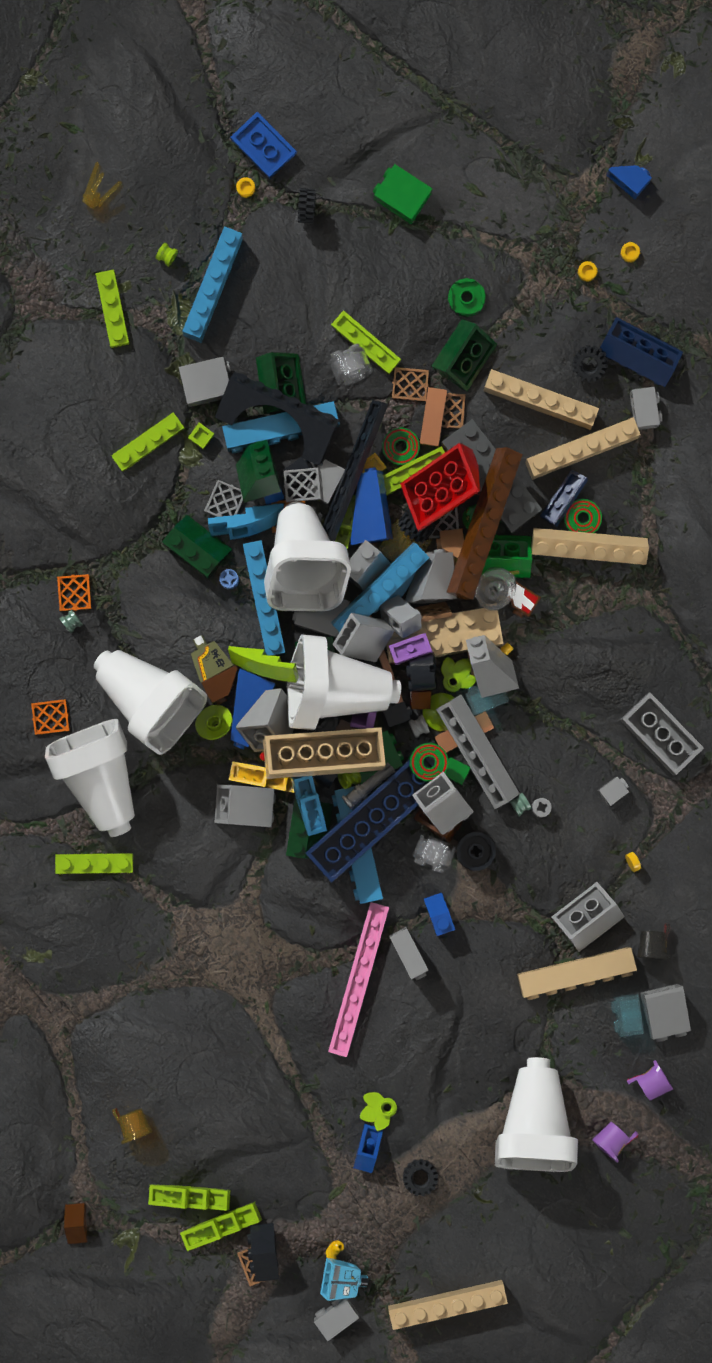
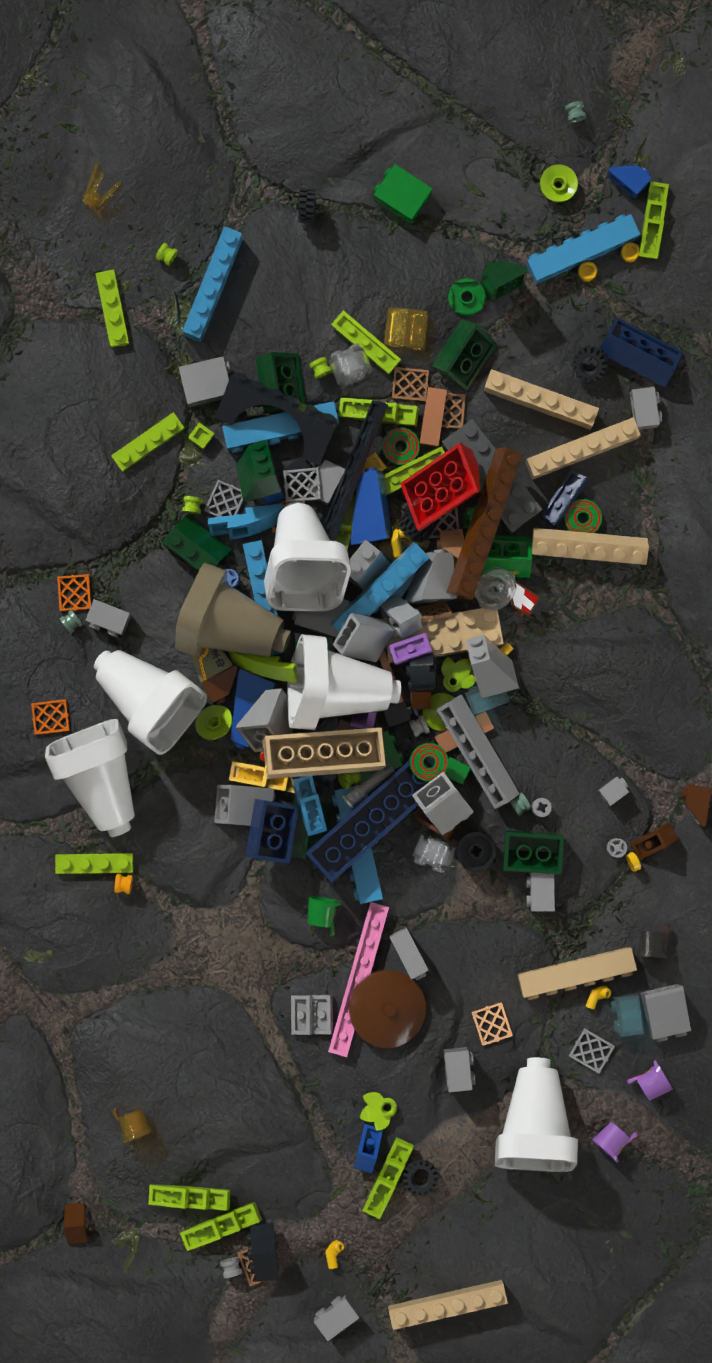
(108, 617): none -> light grey brick
(123, 884): none -> light orange wheel
(192, 505): none -> lime wheel
(226, 619): none -> dark tan cone
(231, 1267): none -> light grey wheel
(245, 187): yellow tile -> none
(263, 145): blue plate -> none
(272, 831): none -> dark blue brick
(311, 1014): none -> light grey slope
(320, 367): none -> lime wheel
(322, 912): none -> green hat
(341, 1280): medium azure torso -> none
(387, 1008): none -> reddish brown dish
(388, 1178): none -> lime slope
(394, 414): none -> lime slope
(395, 542): none -> yellow arm
(406, 328): none -> clear yellow slope
(439, 914): blue slope -> none
(458, 1069): none -> light grey brick
(487, 1009): none -> light nougat window
(502, 278): none -> dark green slope
(533, 852): none -> dark green slope
(541, 892): none -> light grey brick
(562, 175): none -> lime dish
(575, 112): none -> sand green wheel
(582, 249): none -> dark azure brick
(584, 1062): none -> light grey window
(588, 916): light grey slope -> none
(597, 994): none -> yellow arm
(619, 849): none -> light grey wheel
(653, 220): none -> lime slope
(654, 841): none -> reddish brown slope
(661, 734): light grey brick -> none
(696, 801): none -> reddish brown slope

